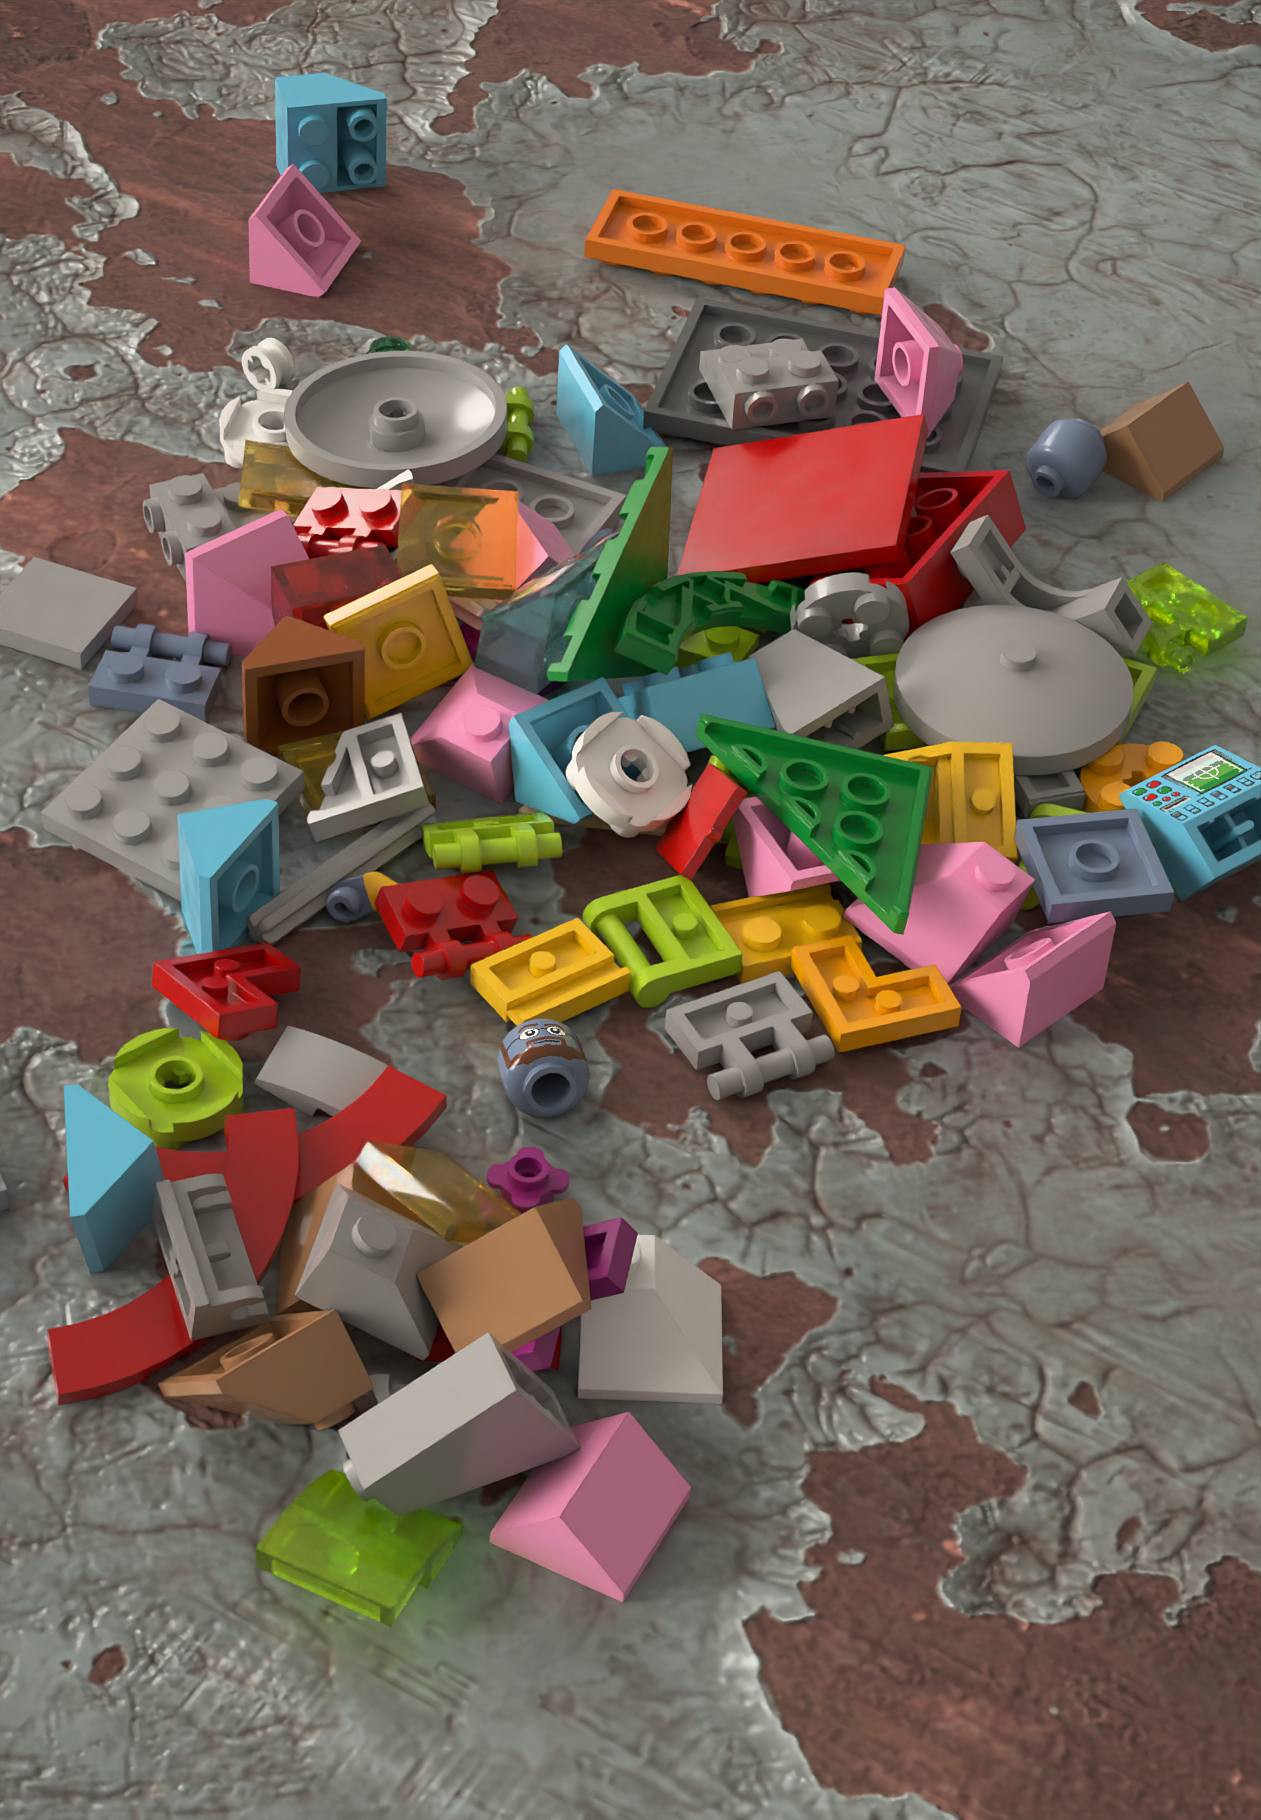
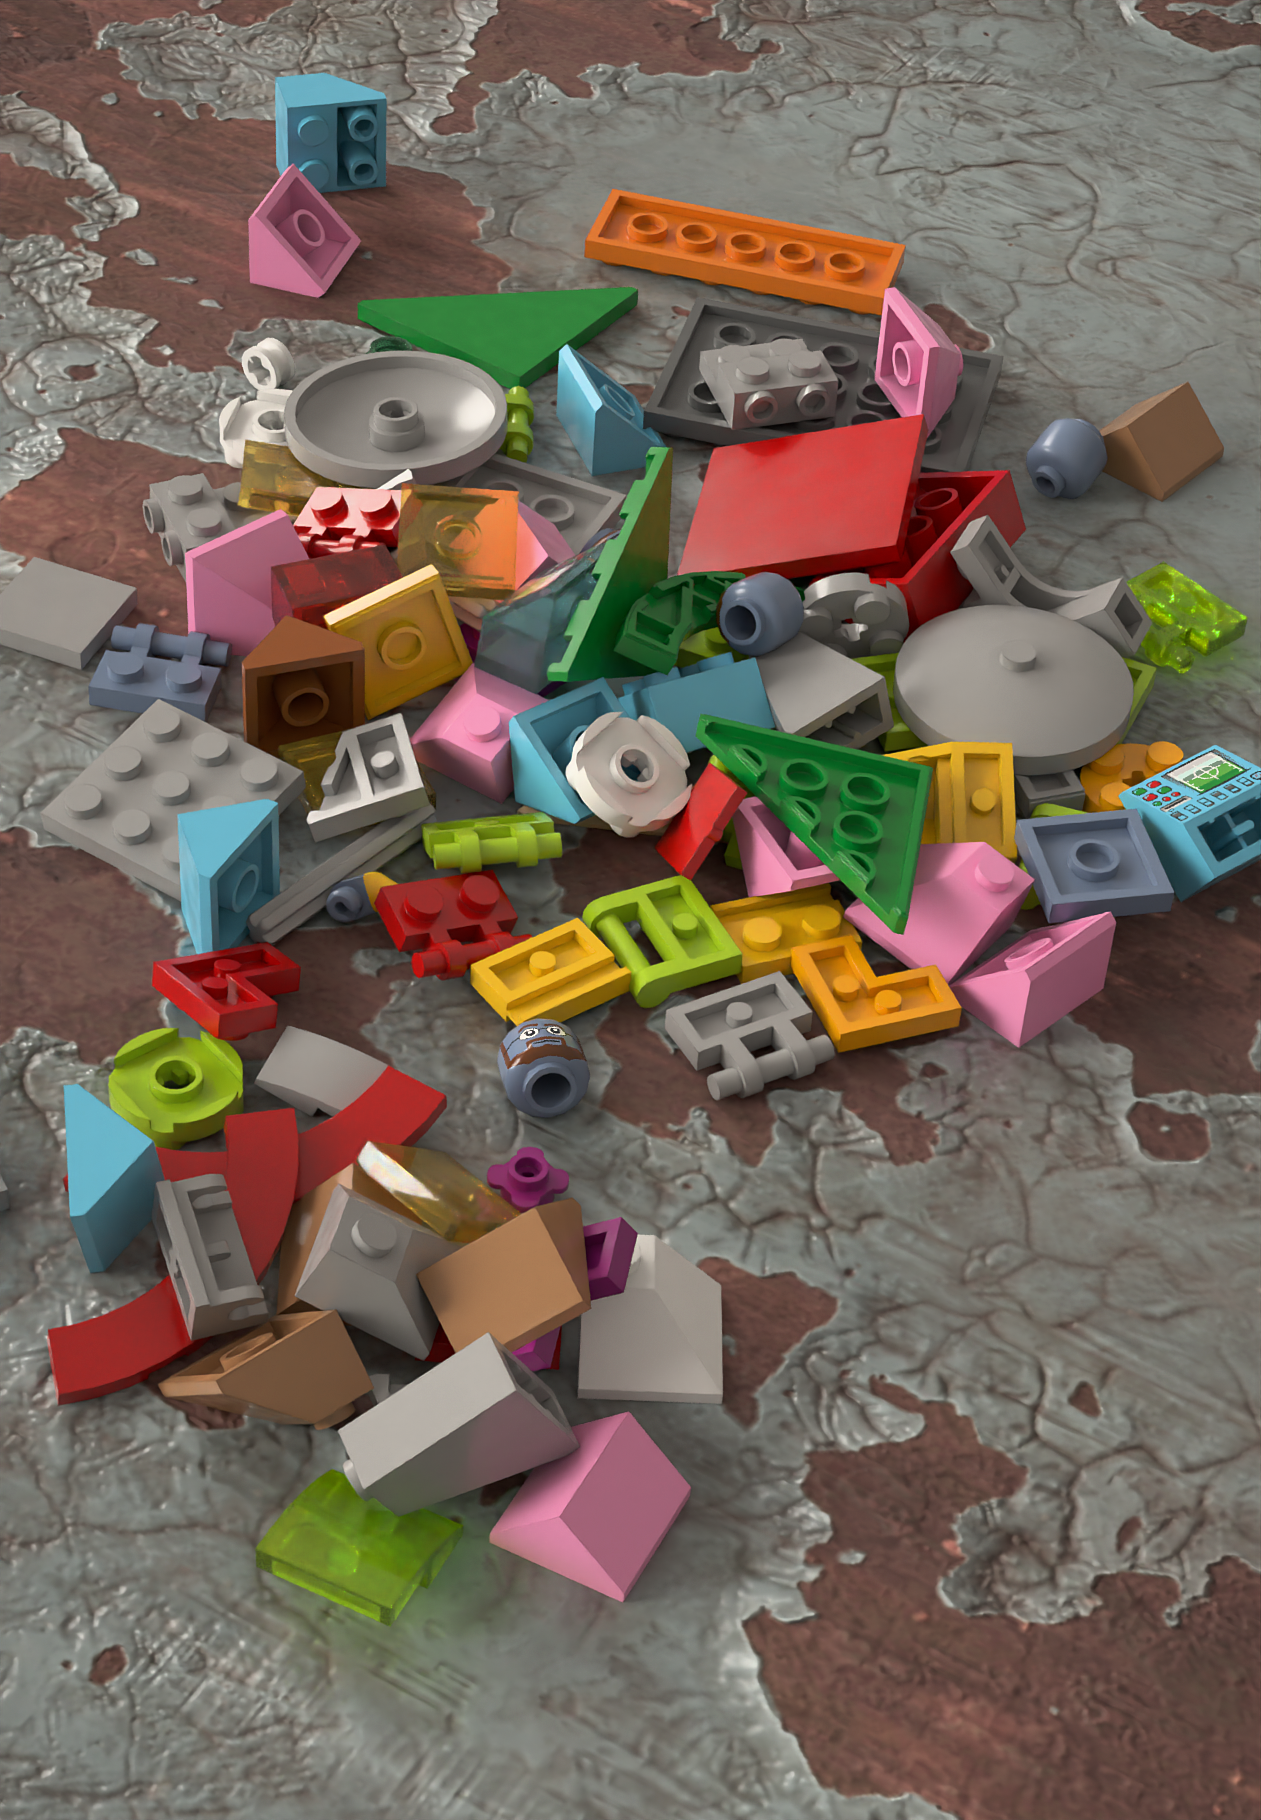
(502, 333): none -> green tile
(759, 613): none -> sand blue head

